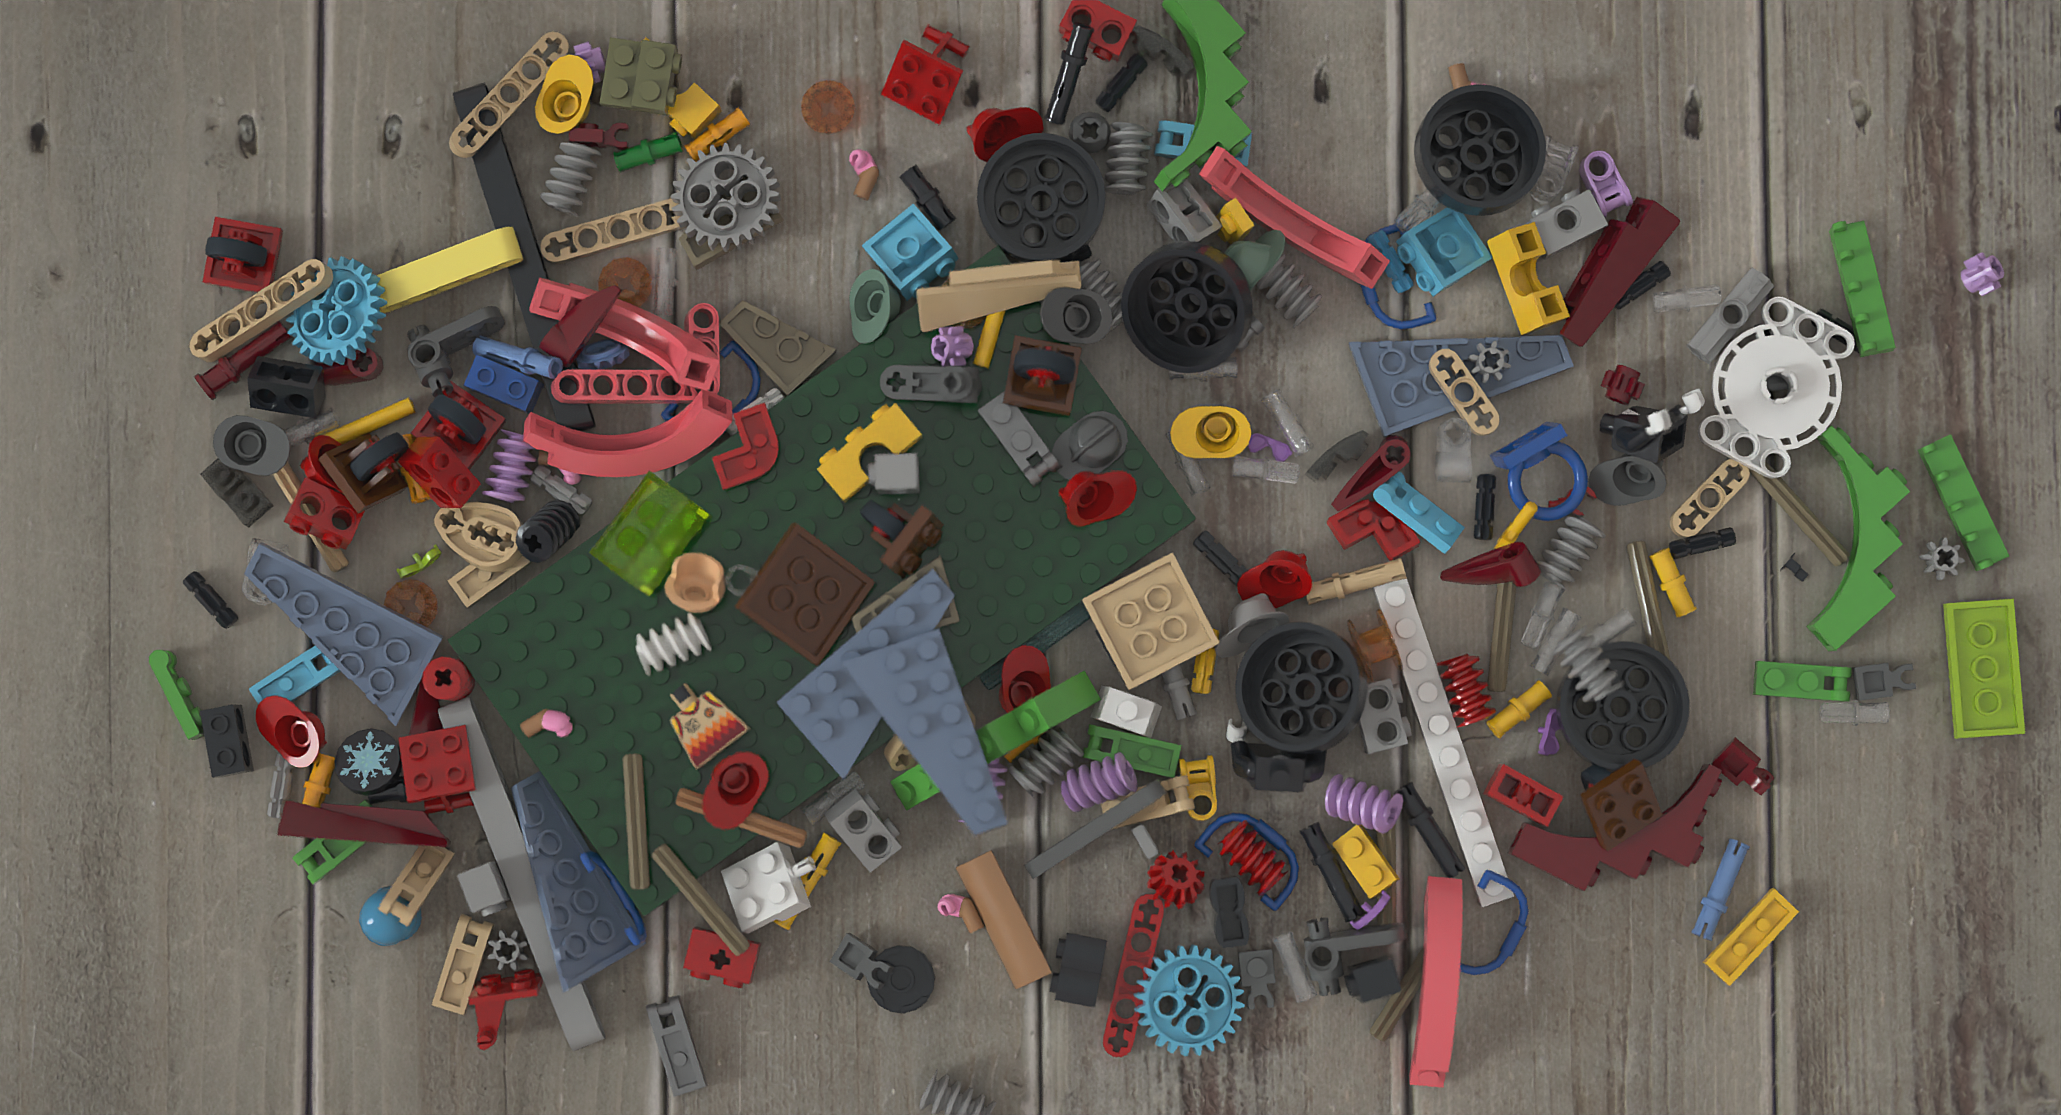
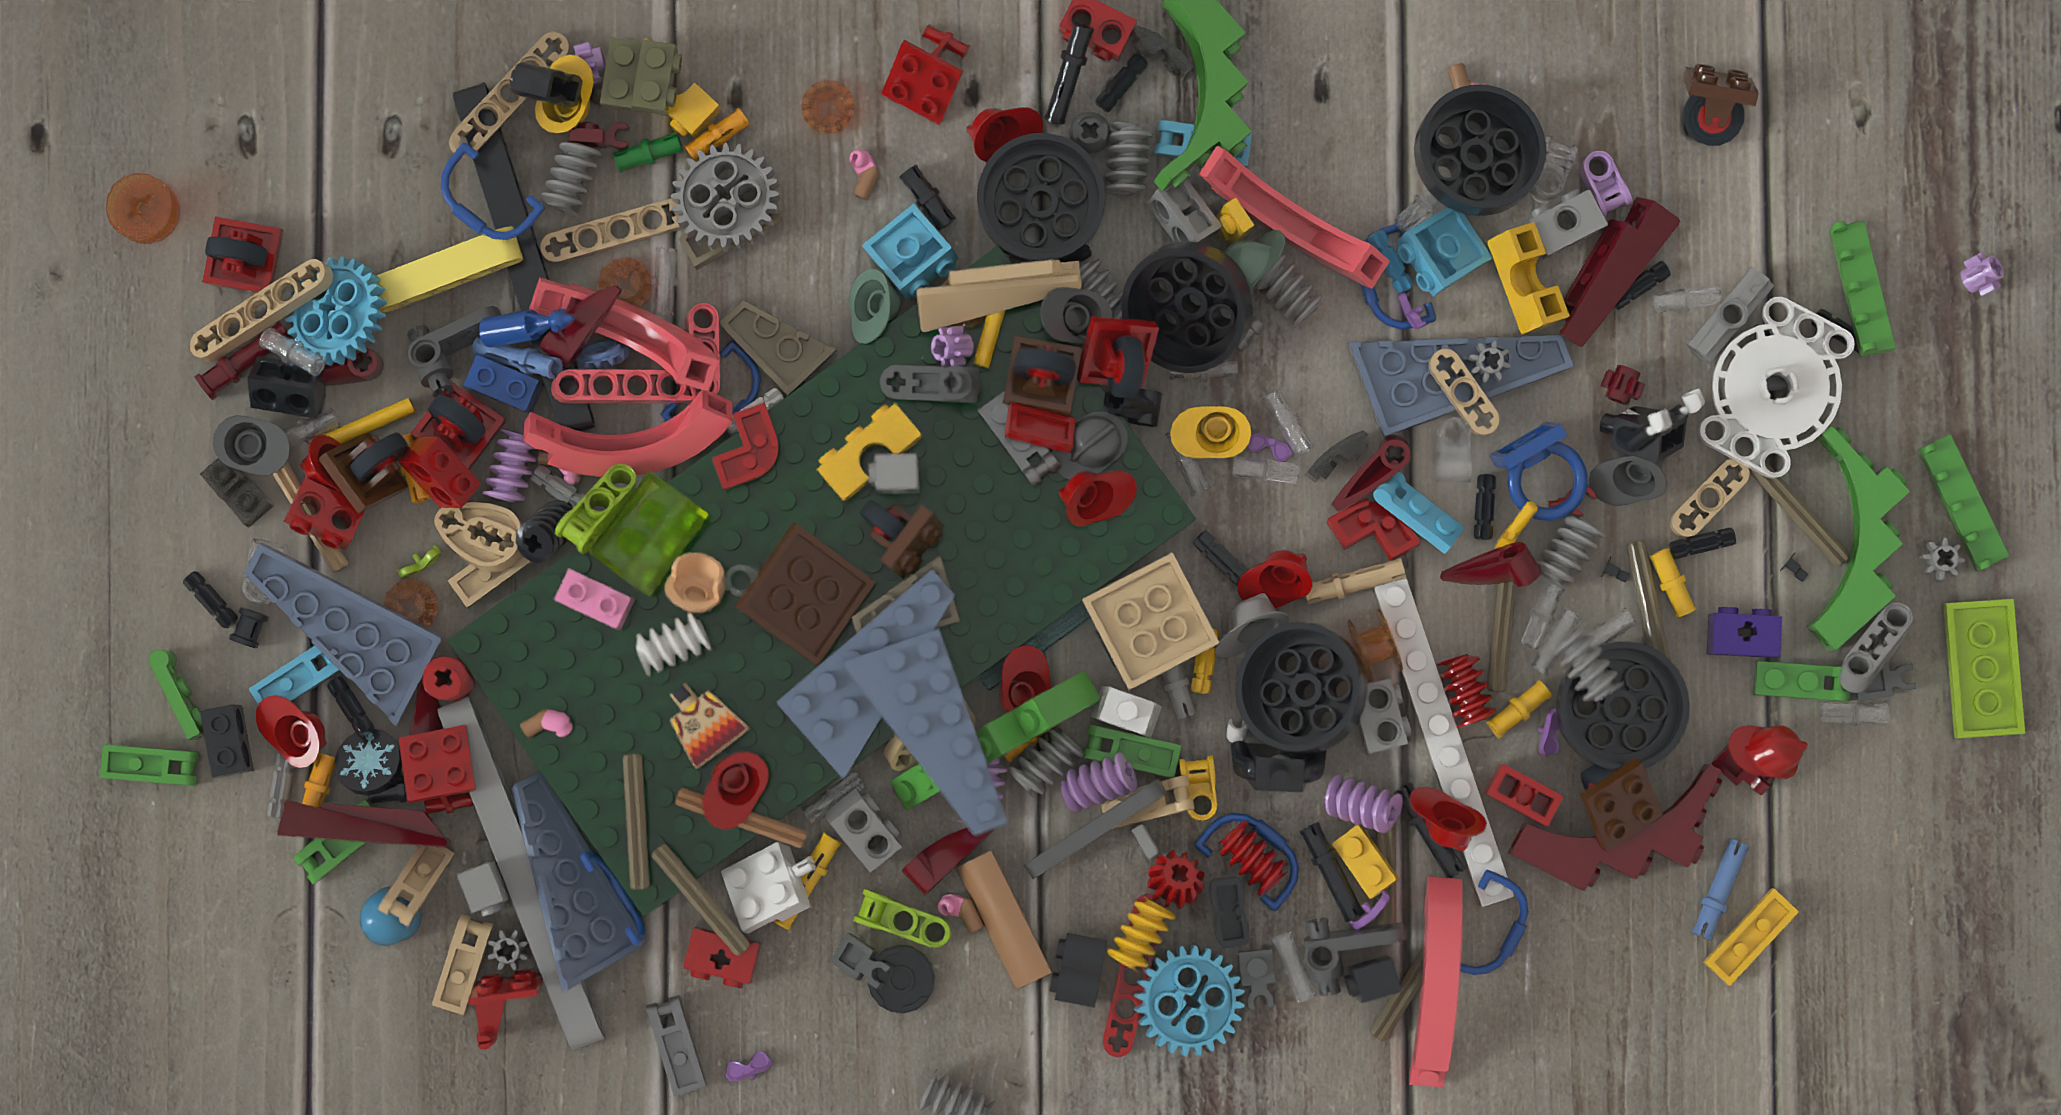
(147, 764): none -> bright green plate
(153, 193): none -> clear orange piece
(248, 627): none -> black bush
(292, 351): none -> clear pin
(350, 706): none -> black axle
(469, 217): none -> blue piece
(520, 326): none -> blue wheel
(546, 84): none -> black brick
(585, 525): none -> lime piece
(594, 599): none -> bright pink brick
(759, 1063): none -> medium lavender piece
(885, 915): none -> lime piece
(941, 858): none -> dark red piece
(1040, 427): none -> red tile
(1117, 354): none -> red plate
(1139, 410): none -> black piece
(1141, 934): none -> yellow piece
(1411, 315): none -> medium lavender piece
(1447, 819): none -> red piece
(1615, 571): none -> black piece
(1715, 105): none -> reddish brown plate
(1724, 638): none -> dark purple brick
(1767, 751): none -> red piece
(1859, 654): none -> light grey beam

